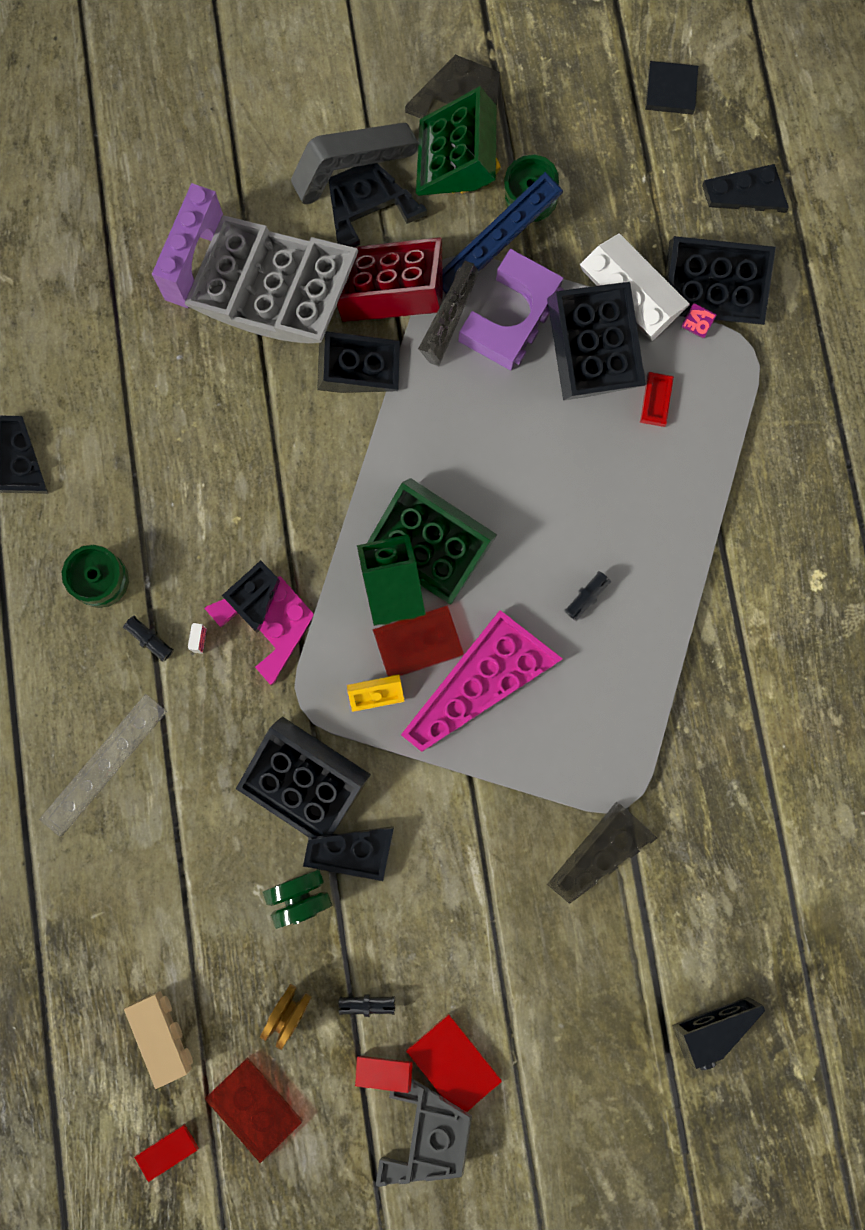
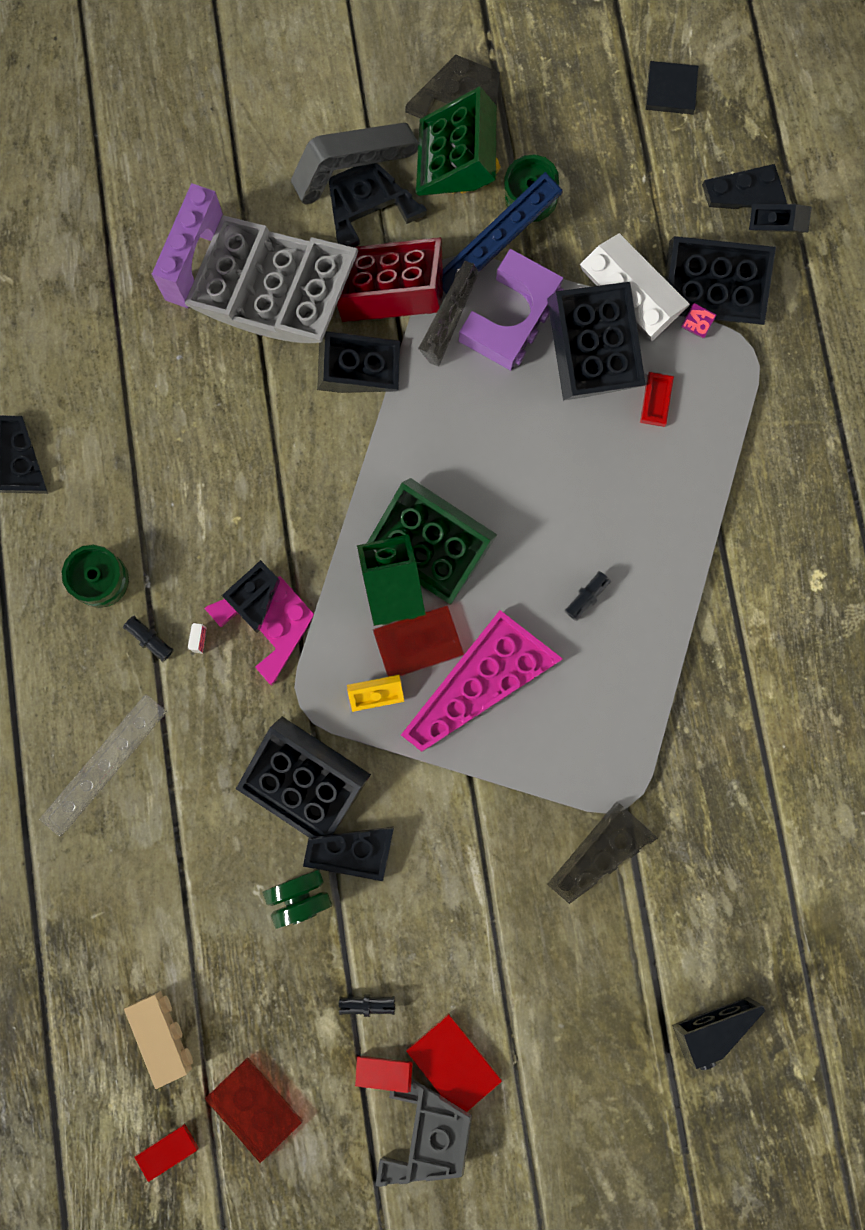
(285, 1016): pearl gold wheel -> none
(780, 218): none -> black slope

